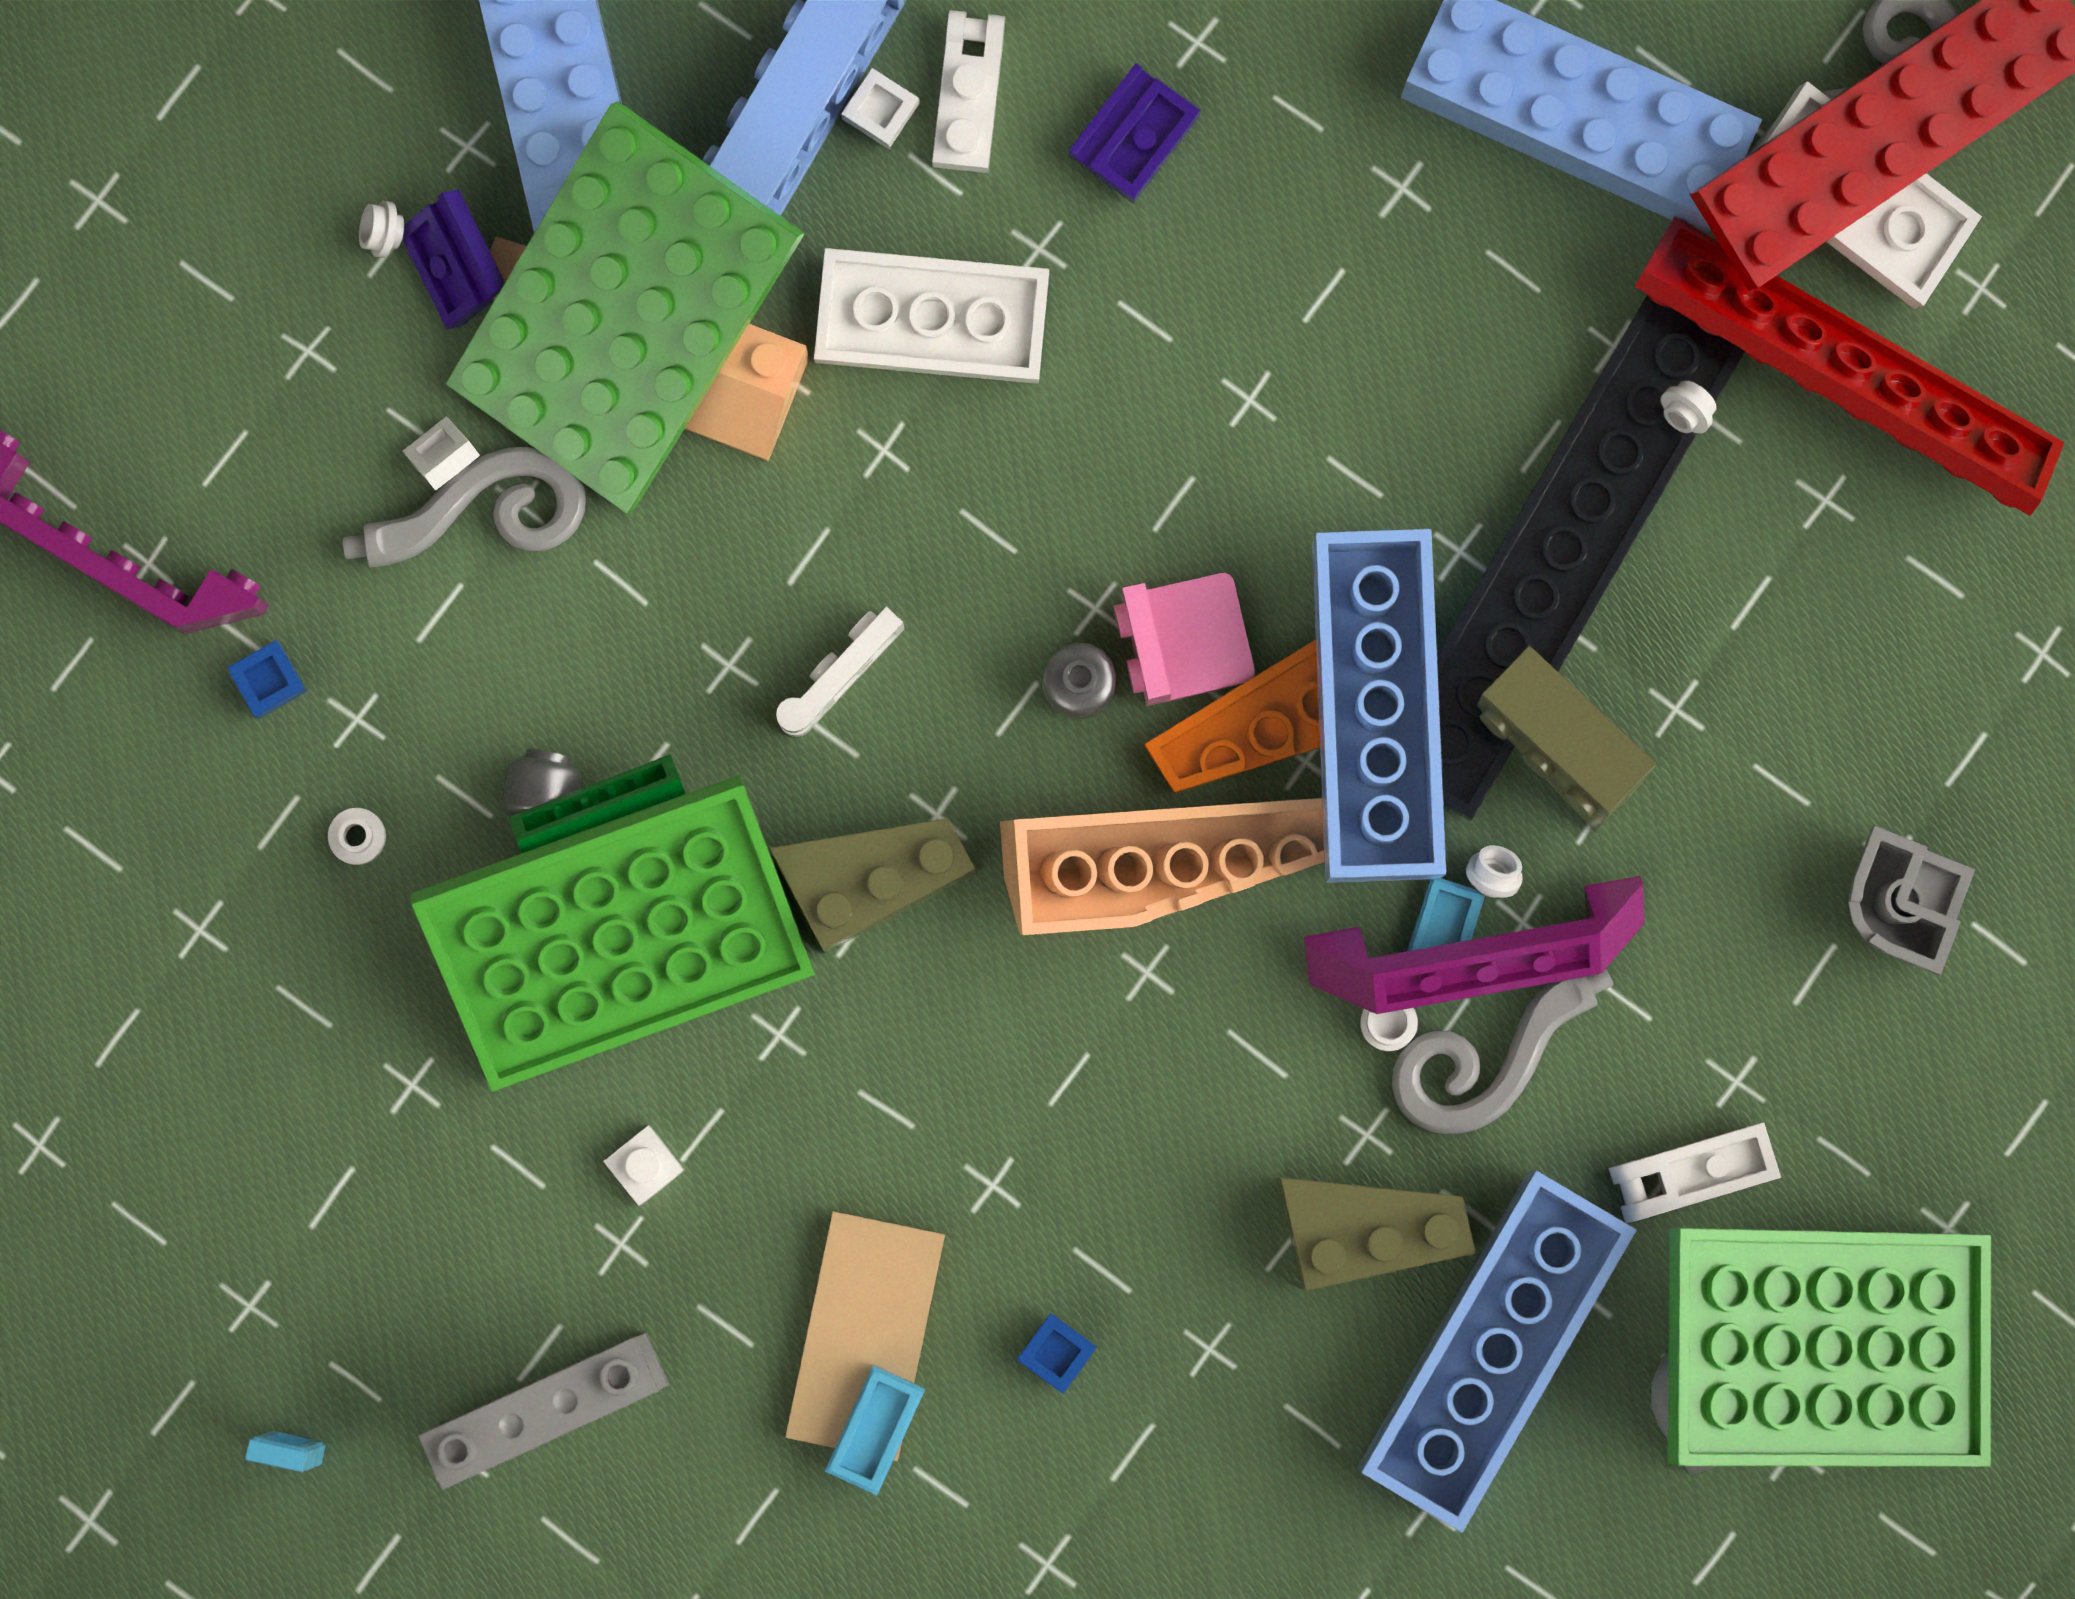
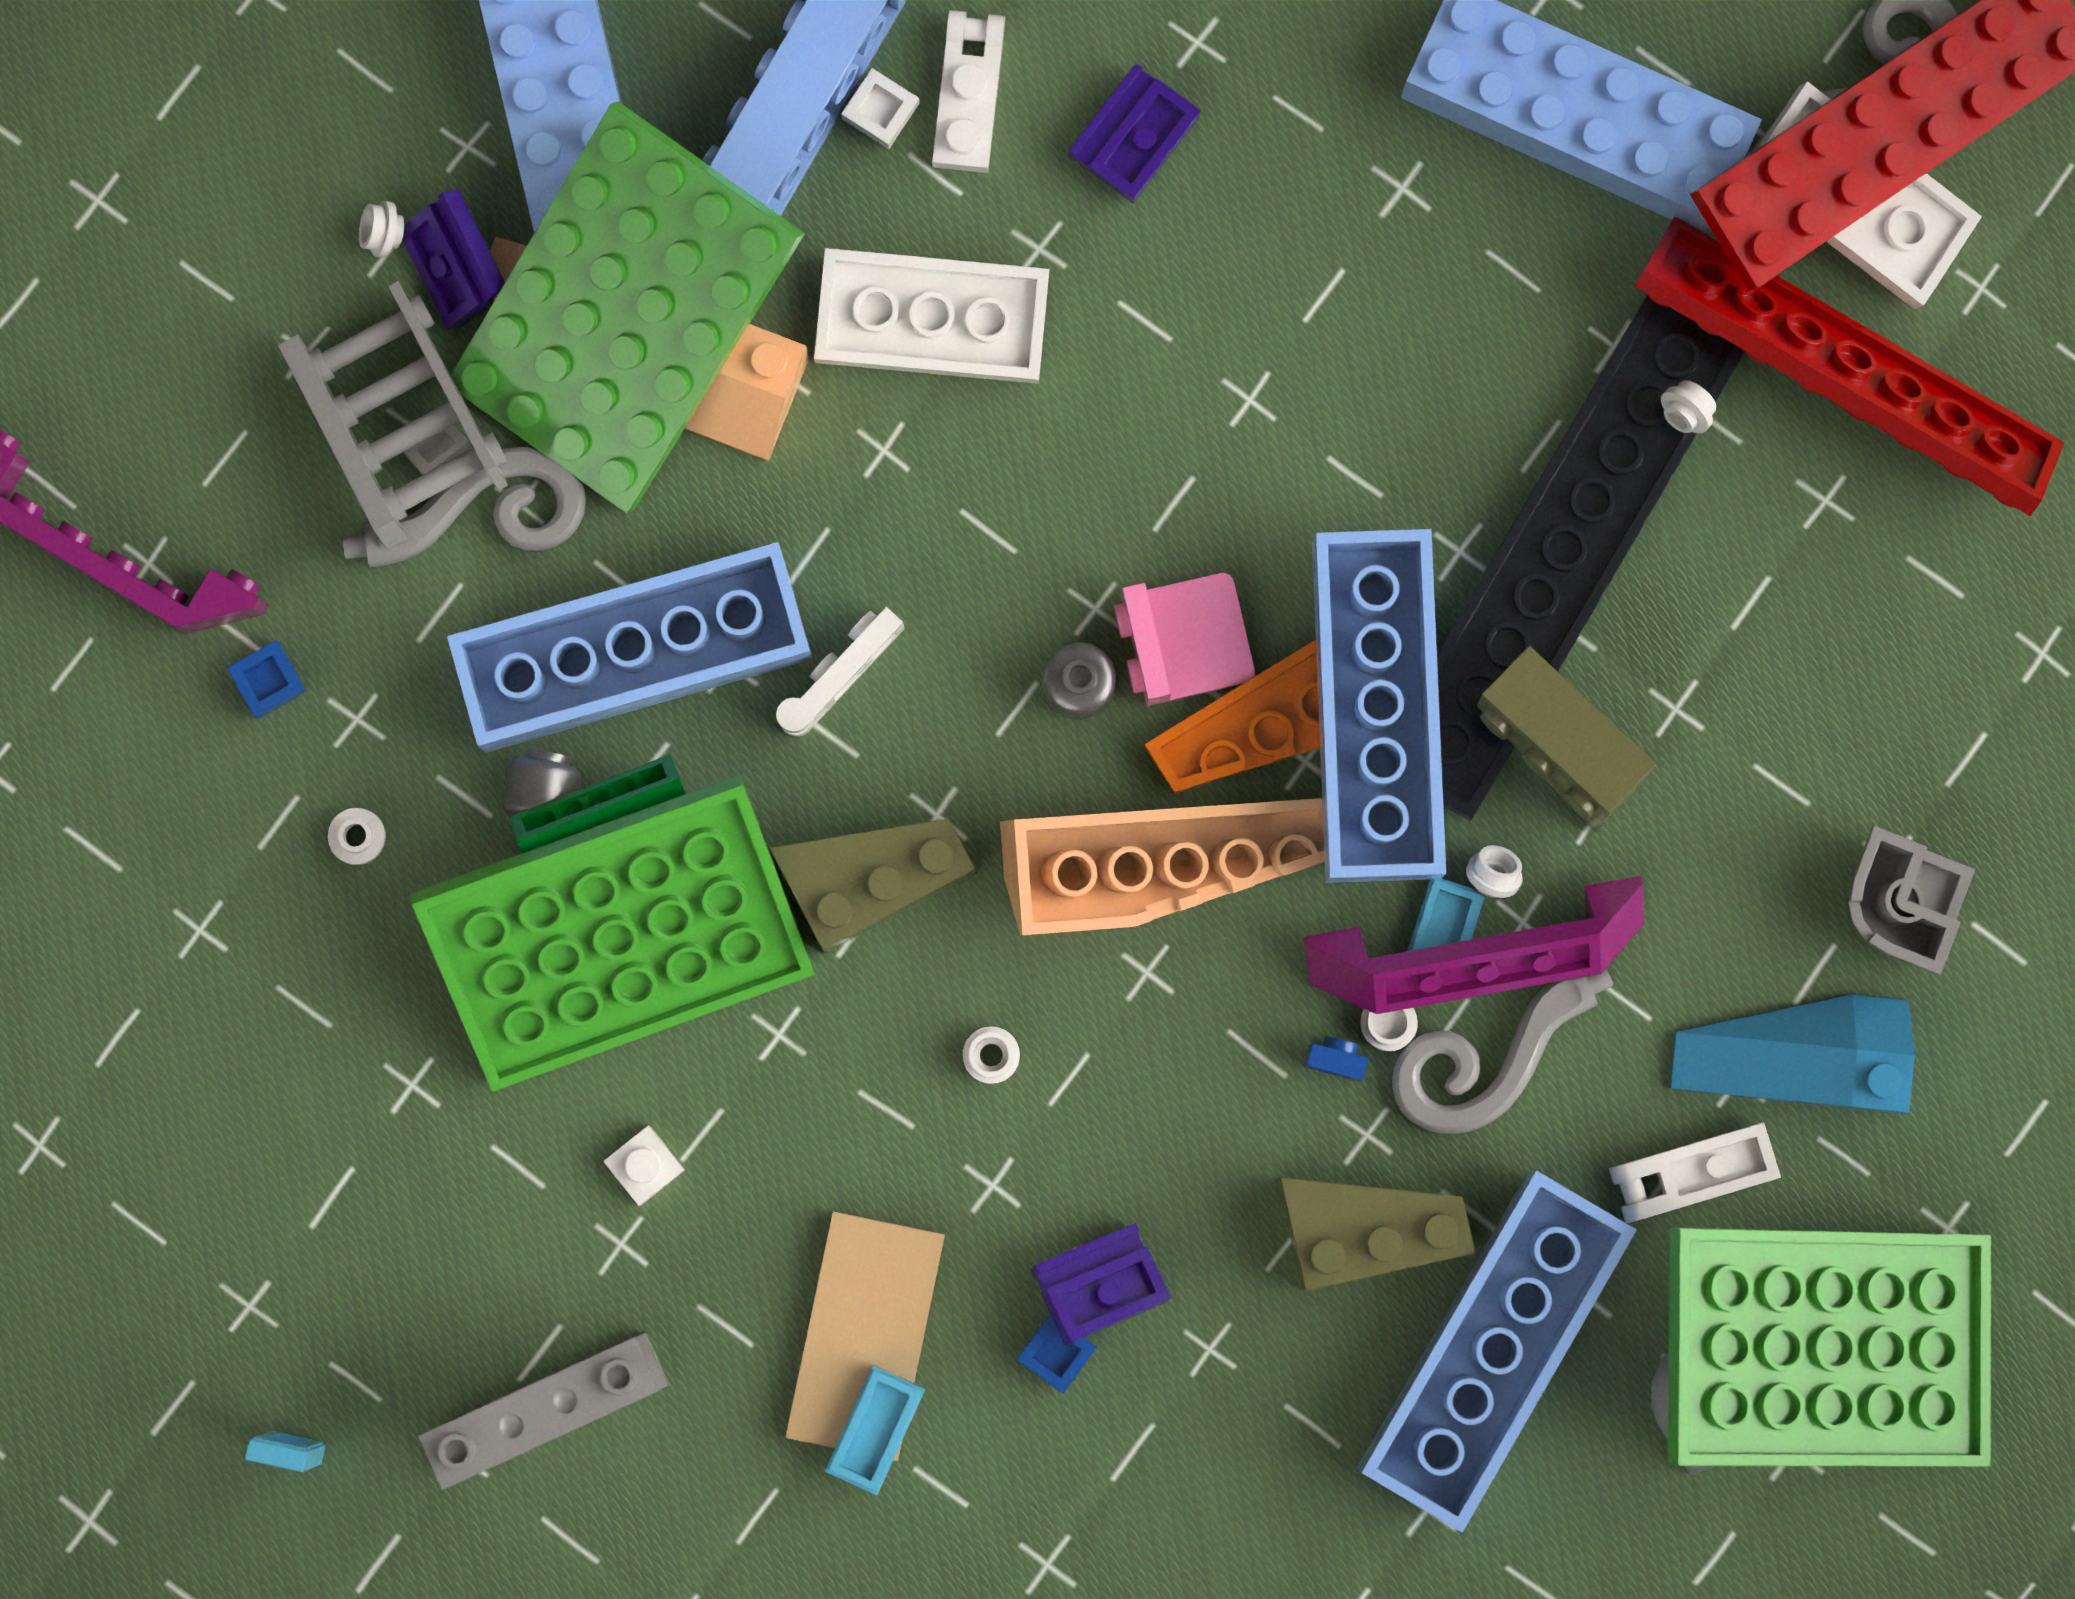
(364, 460): none -> light grey fence
(629, 647): none -> light blue brick
(984, 1037): none -> white plate
(1100, 1284): none -> dark purple plate
(1337, 1058): none -> blue plate
(1818, 1053): none -> dark azure wedge

